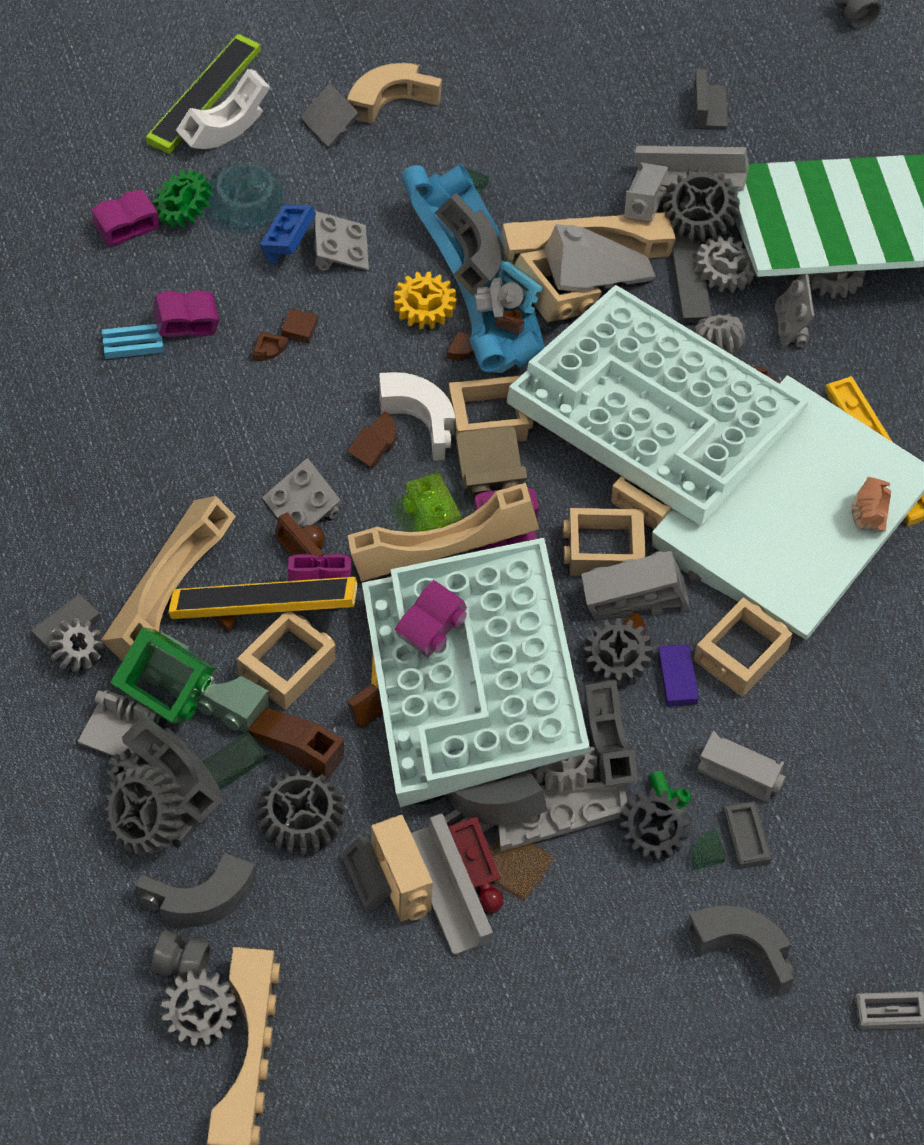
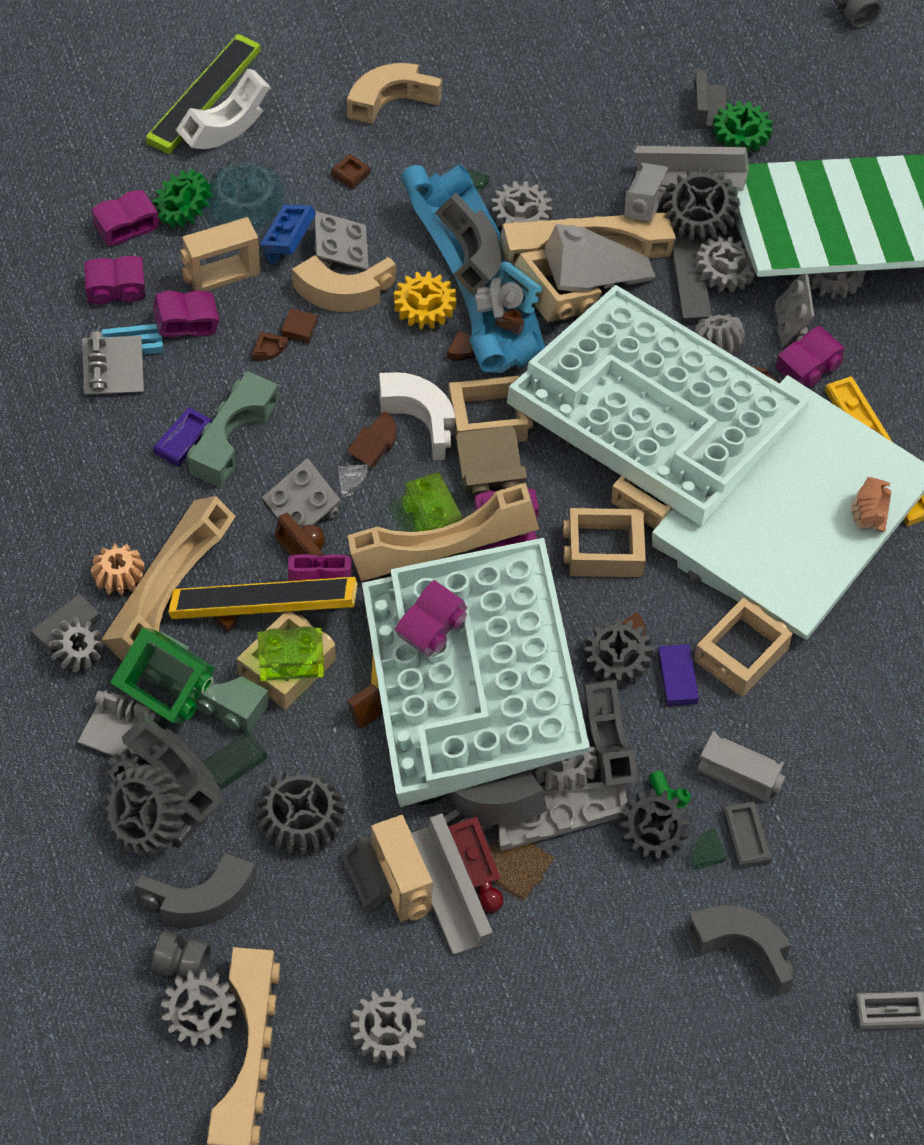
(112, 364): none -> light grey hinge
(114, 279): none -> magenta brick
(117, 569): none -> light nougat gear
(181, 436): none -> dark purple tile
(216, 241): none -> tan window
(250, 402): none -> sand green arch
(290, 653): none -> clear neon green brick
(299, 741): reddish brown slope -> none
(330, 115): flat silver piece -> none
(341, 291): none -> tan arch
(350, 171): none -> reddish brown tile
(351, 478): none -> clear tile
(387, 1012): none -> light grey gear
(520, 204): none -> light grey gear
(634, 586): light grey wedge -> none
(755, 125): none -> green gear
(811, 357): none -> magenta brick

